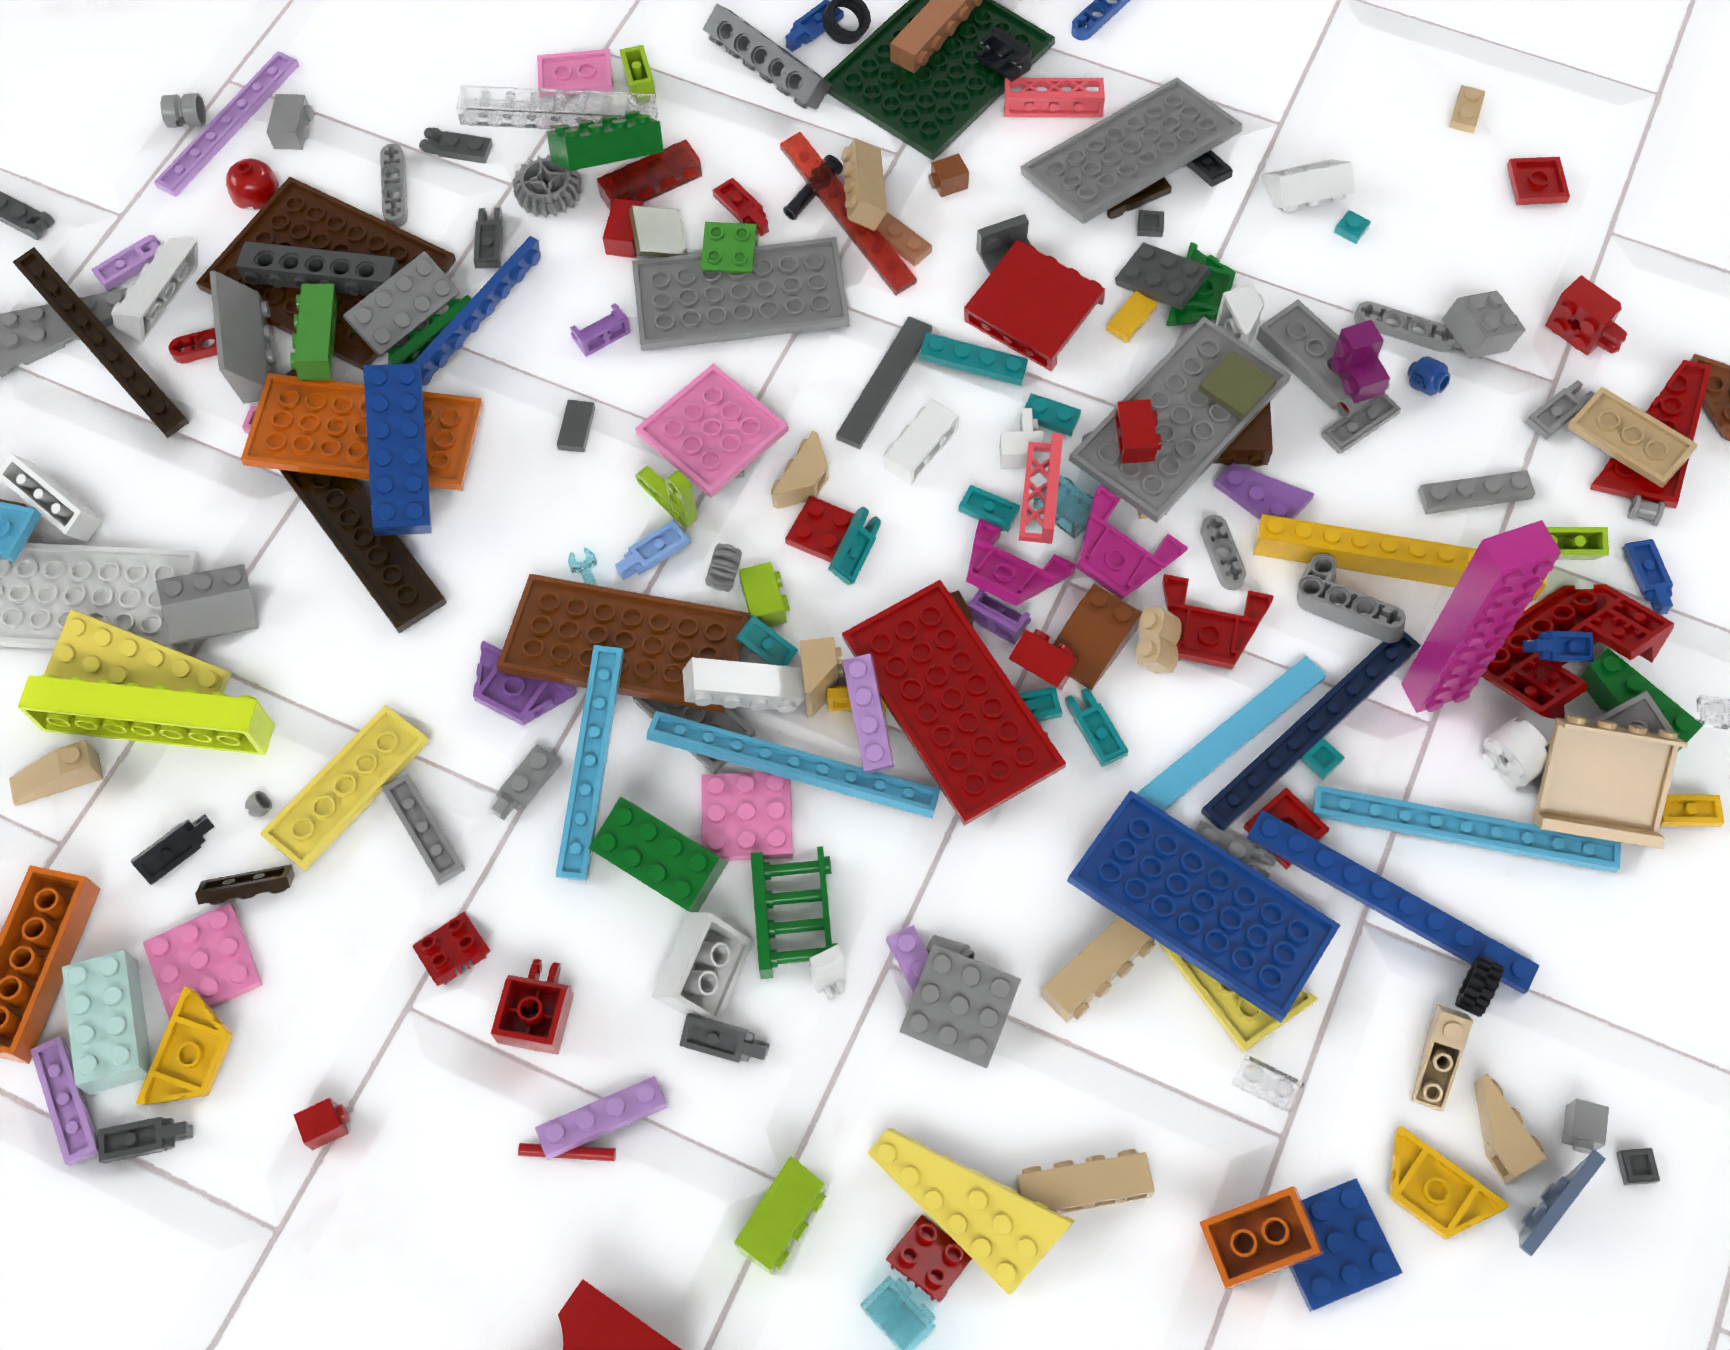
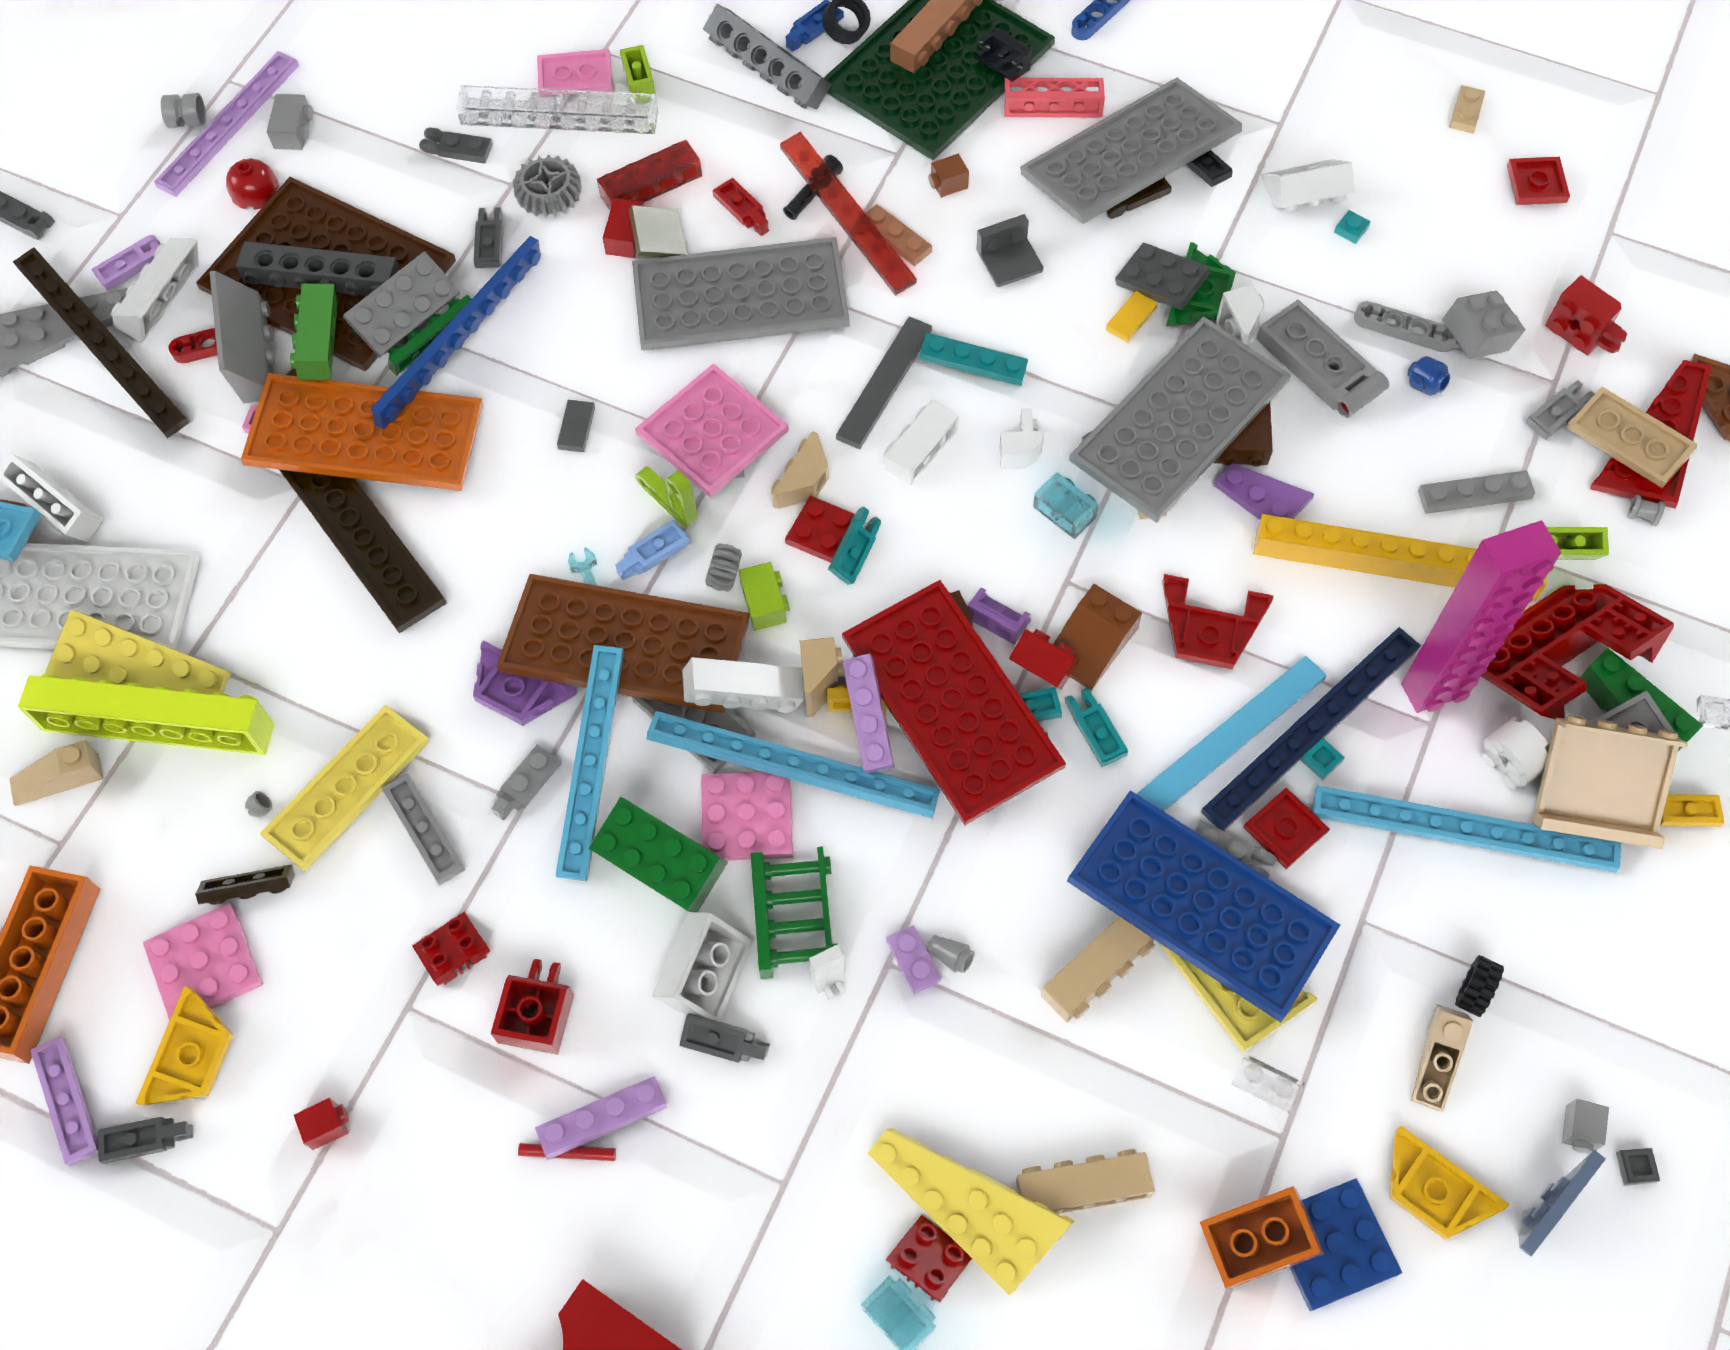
(106, 1022): light aqua brick -> none
(172, 849): black hinge -> none
(207, 604): light grey slope -> none
(393, 185): light grey beam -> none
(397, 449): blue brick -> none
(601, 332): medium lavender hinge -> none
(604, 141): green brick -> none
(729, 247): bright green bracket -> none
(766, 643): teal plate -> none
(781, 1216): lime slope -> none
(864, 184): tan brick -> none
(960, 1005): light grey plate -> none
(989, 507): teal plate -> none
(1008, 575): dark pink wing -> none
(1033, 304): red panel -> none
(1050, 486): coral fence -> none
(1053, 414): teal plate -> none
(1114, 558): dark pink wing -> none
(1136, 431): red brick -> none
(1150, 223): dark grey tile -> none
(1158, 640): tan brick -> none
(1219, 563): light grey beam -> none
(1237, 385): olive tile -> none
(1358, 362): magenta brick -> none
(1365, 421): light grey tile -> none
(1389, 899): blue plate -> none
(1390, 618): light grey beam -> none
(1503, 1133): tan slope -> none
(1562, 646): blue hinge -> none
(1650, 574): blue hinge -> none

